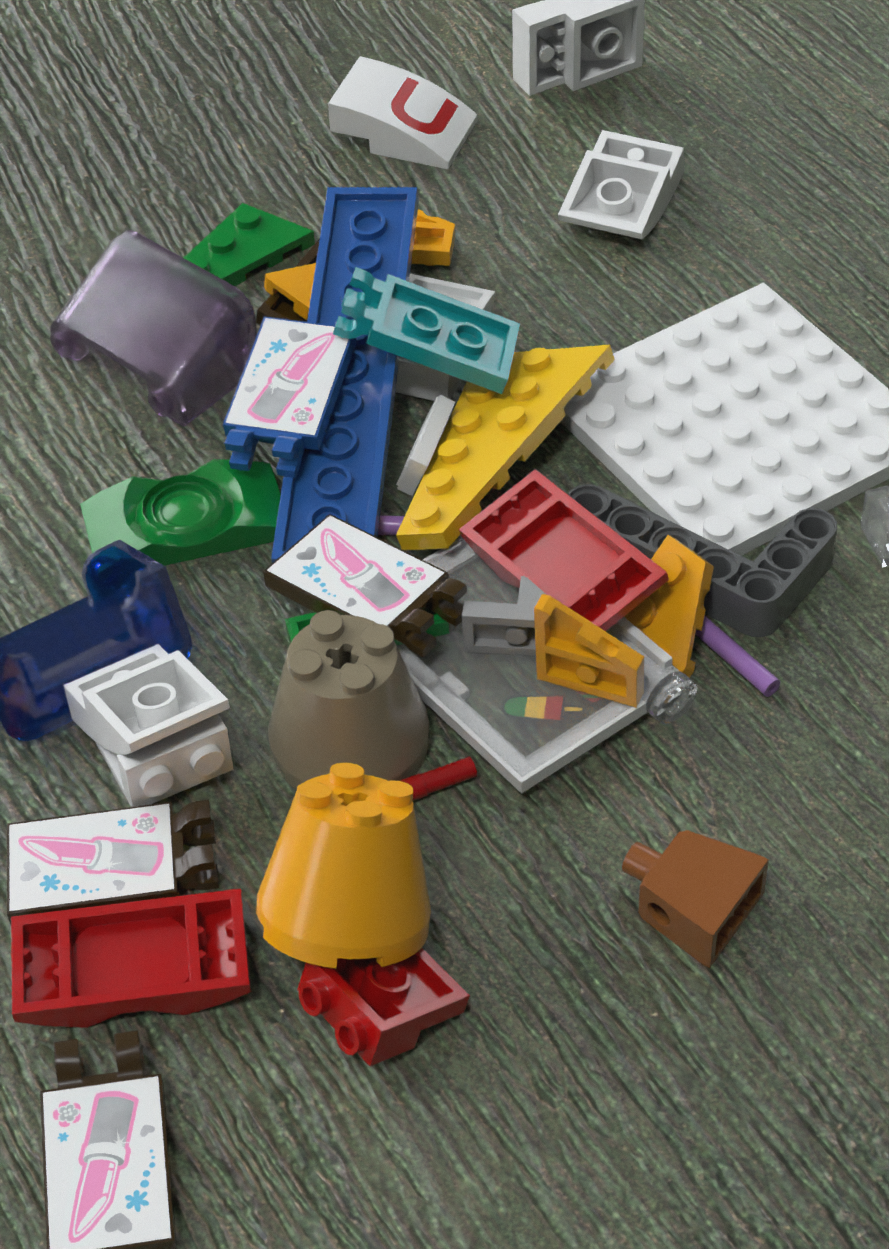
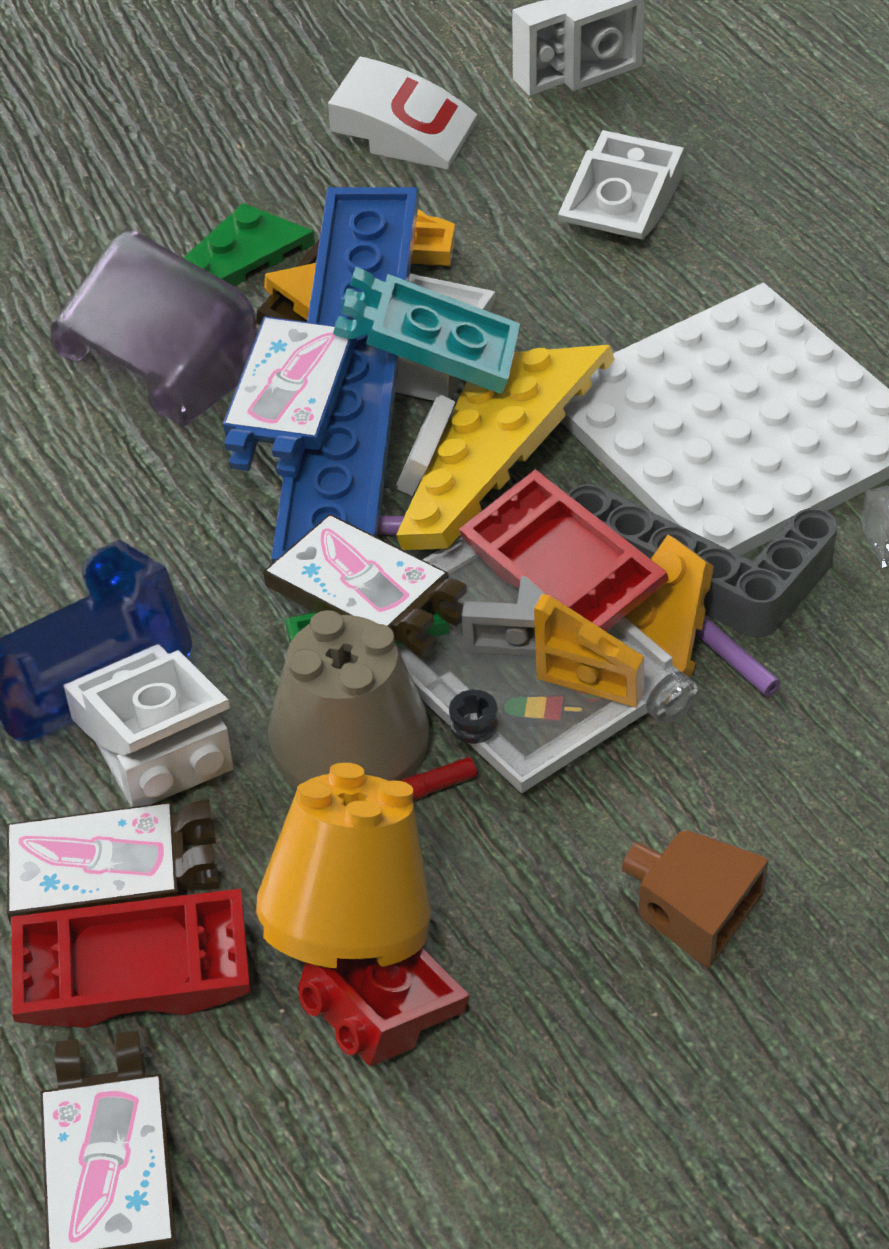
(187, 514): green slope -> none
(473, 730): none -> black bush

